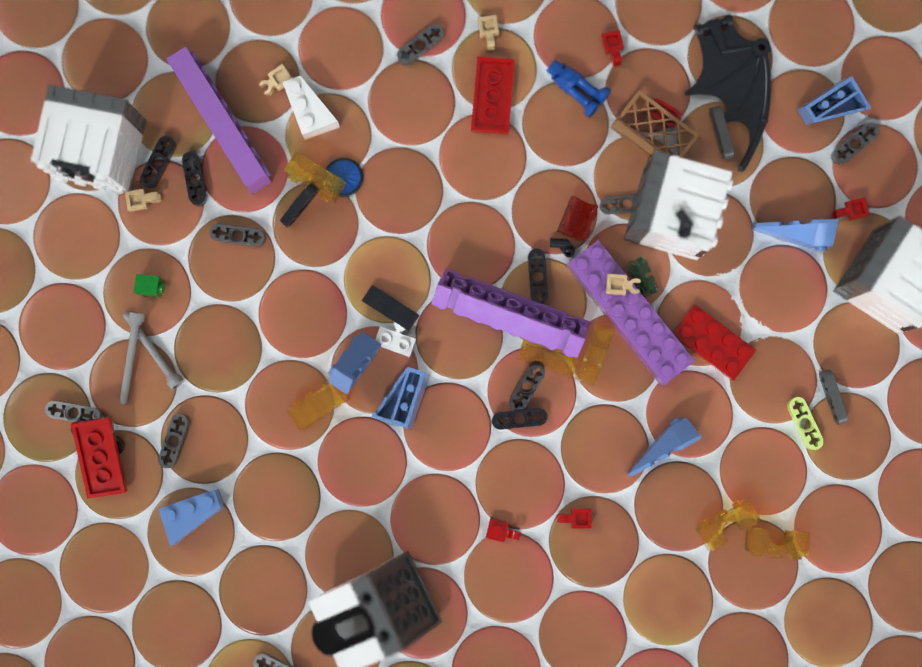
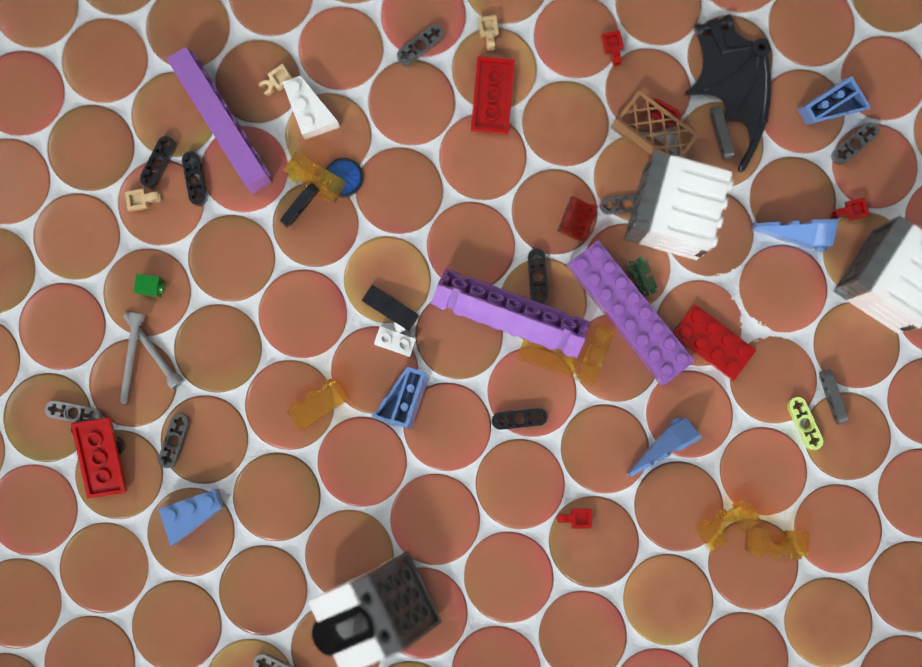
(88, 139): white piece -> none
(223, 238): dark grey beam -> none
(353, 362): medium blue wedge -> none
(499, 531): red plate -> none
(527, 377): black beam -> none
(564, 245): black arm -> none
(568, 79): blue piece -> none
(618, 284): tan plate -> none
(685, 224): black arm -> none

